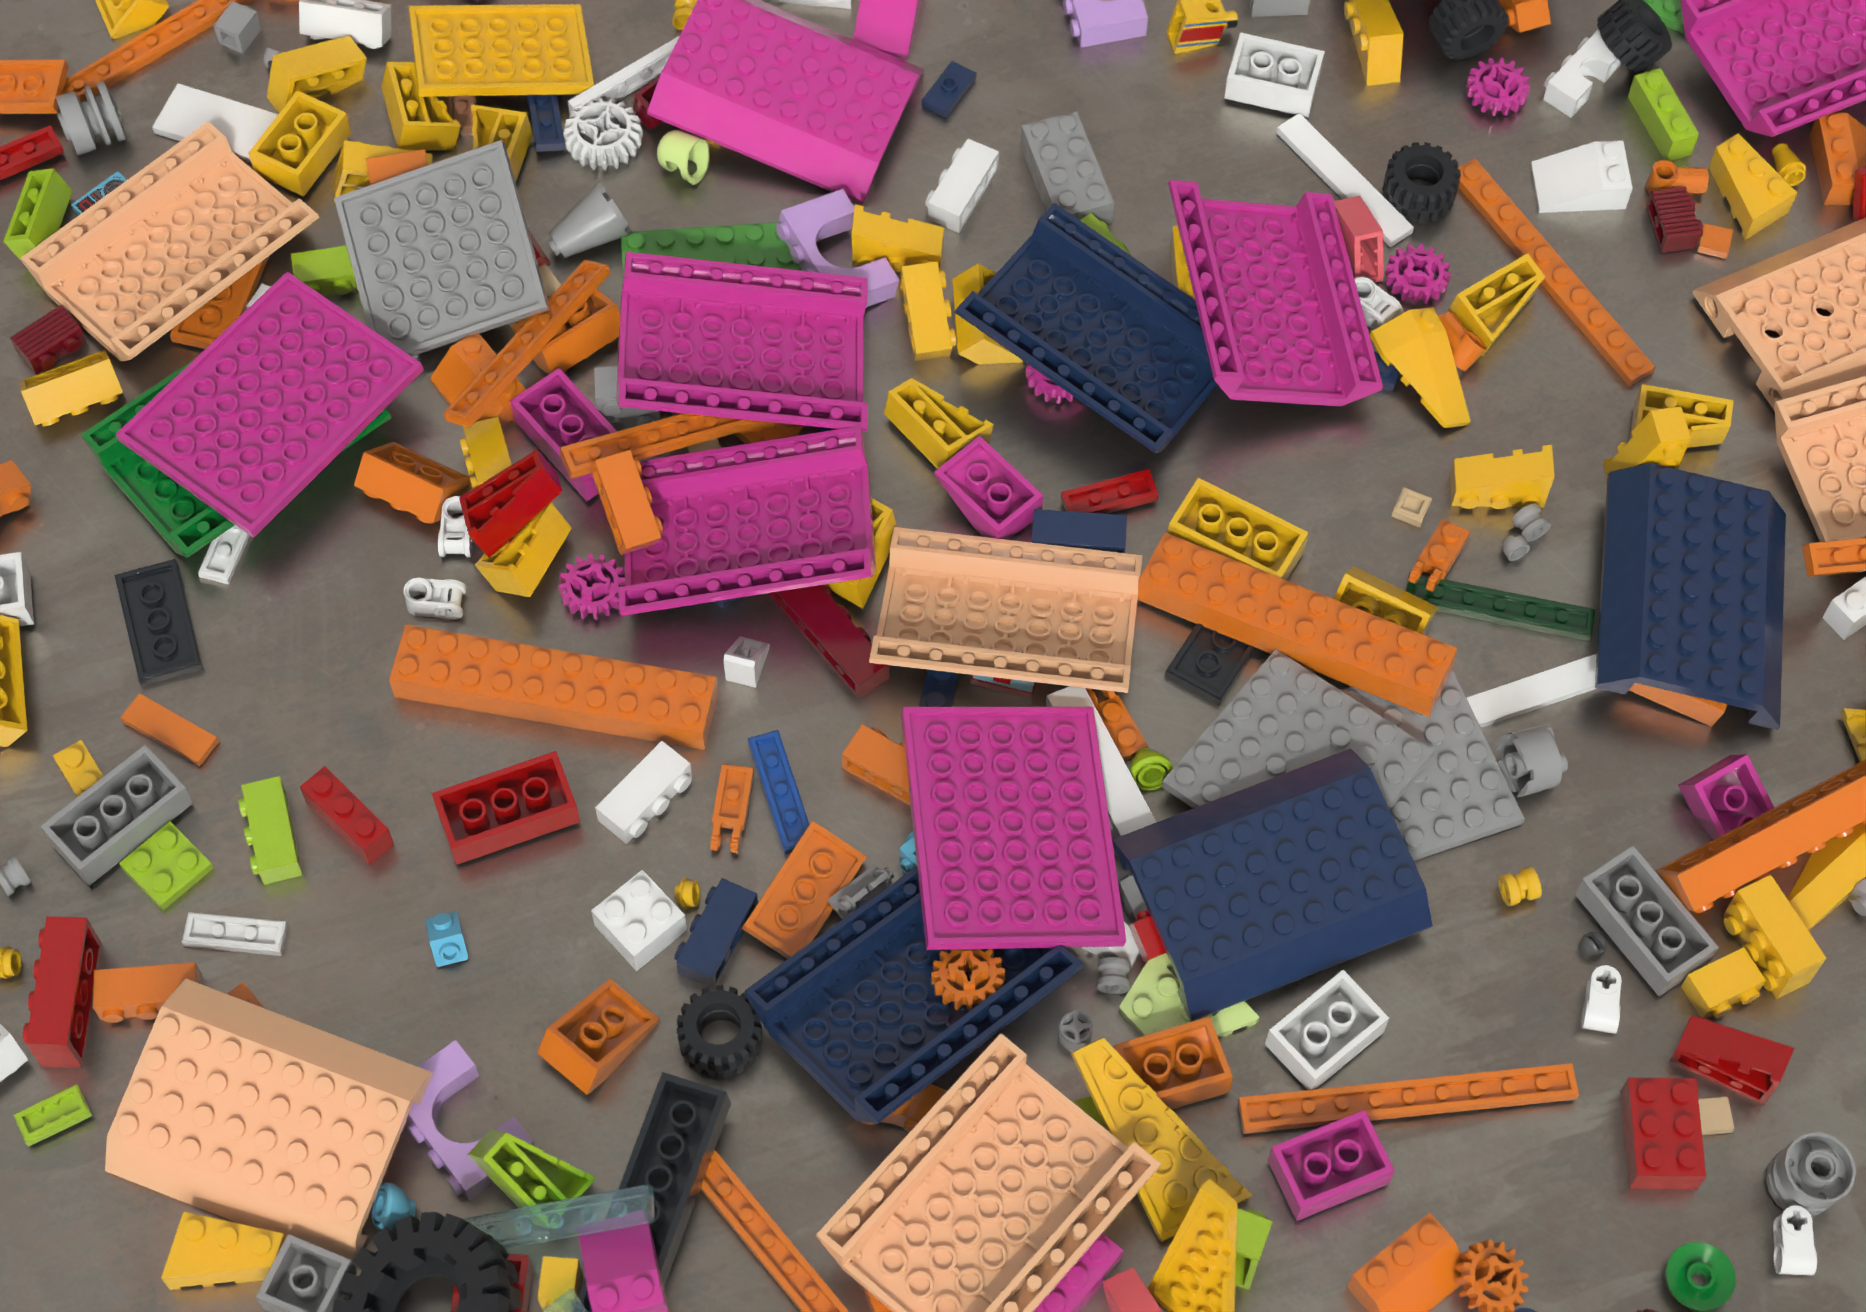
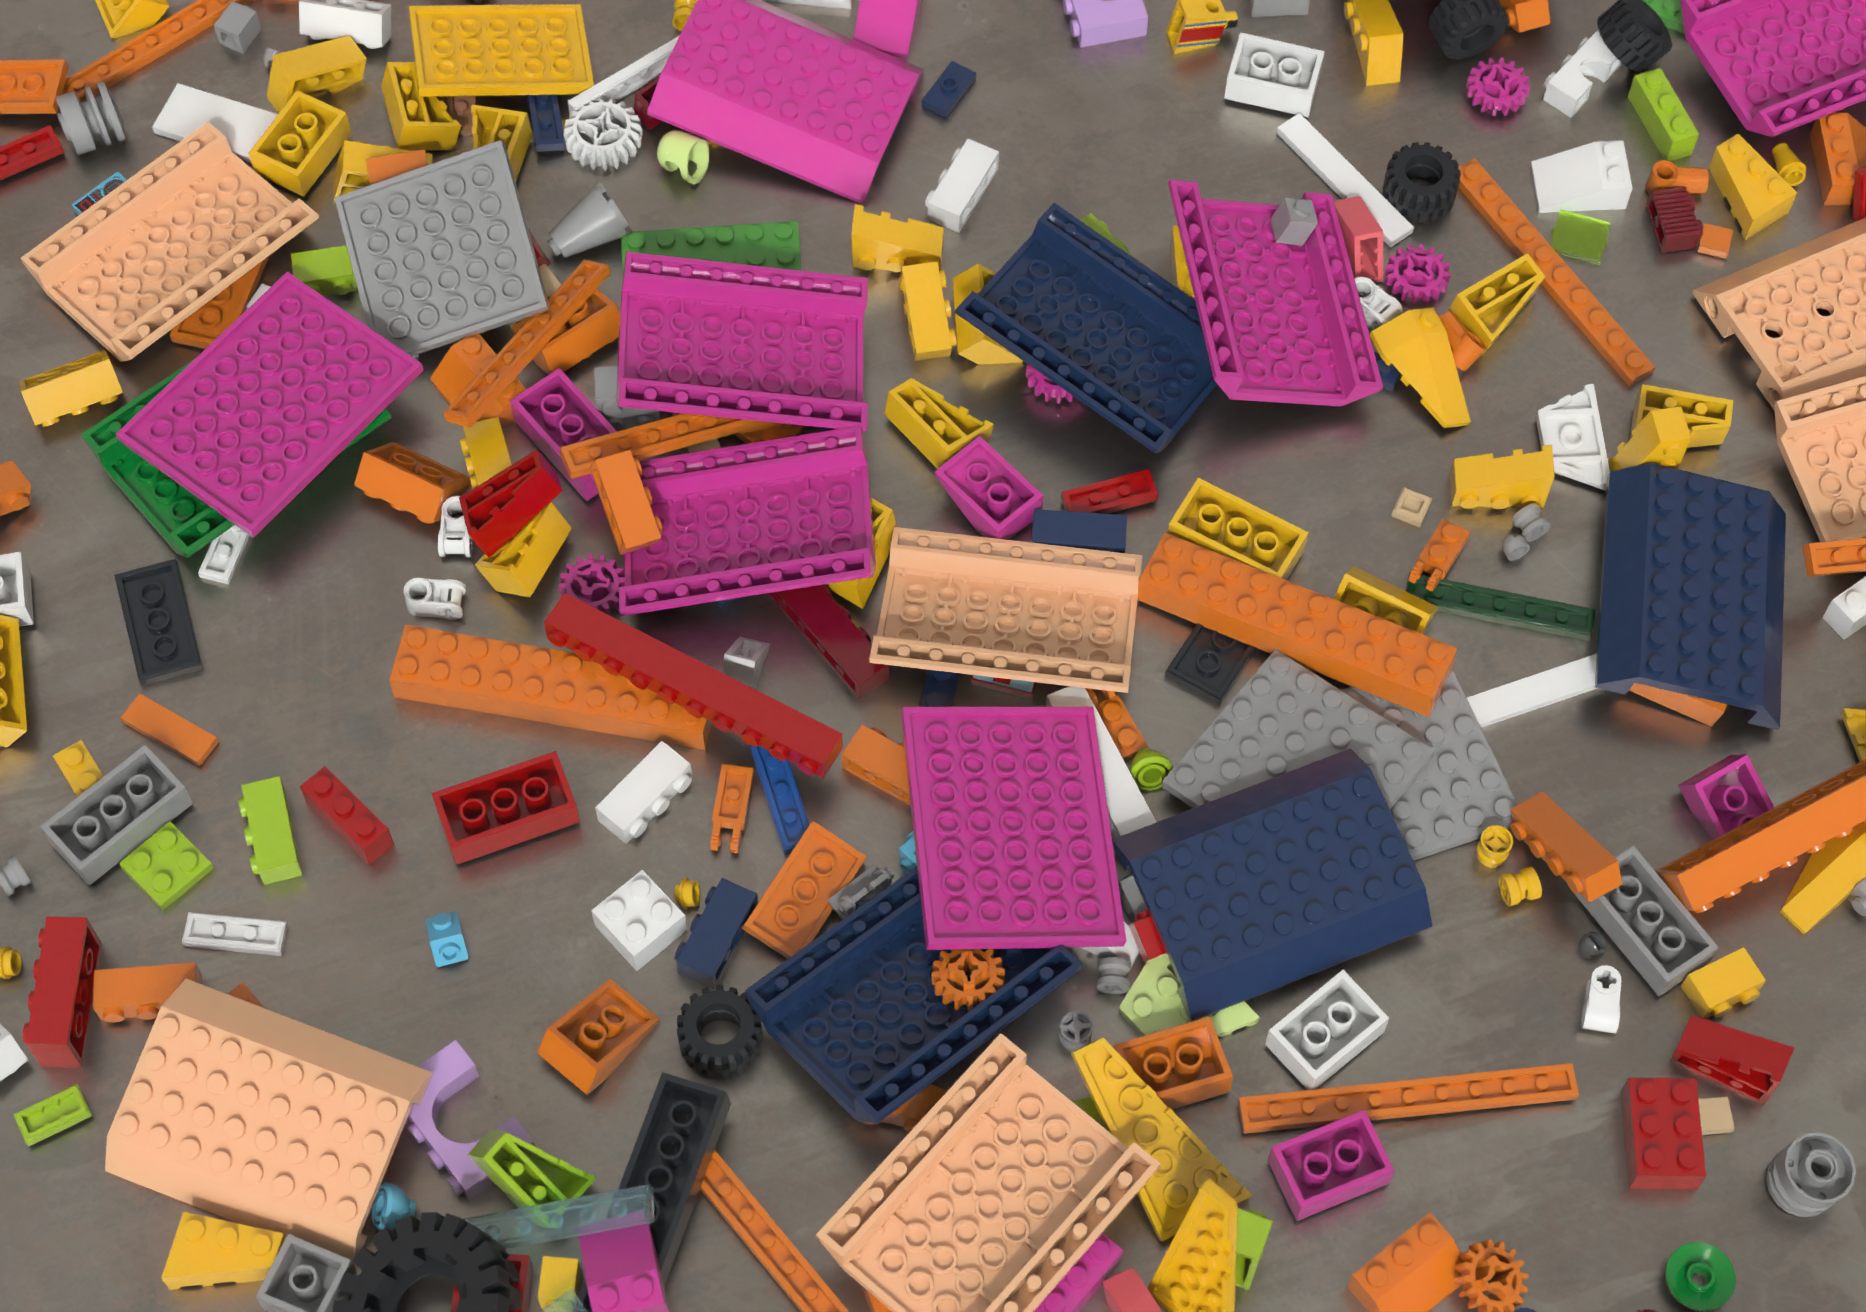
(37, 211): lime brick -> none
(48, 339): dark red brick -> none
(693, 686): none -> red brick
(823, 217): lavender arch -> none
(1066, 167): light grey brick -> none
(1293, 221): none -> light grey brick
(1497, 839): none -> yellow wheel
(1531, 760): light grey brick -> none
(1565, 847): none -> orange brick
(1576, 437): none -> white wing
(1580, 236): none -> clear neon green piece
(1773, 936): yellow brick -> none
(1794, 1248): white piece -> none

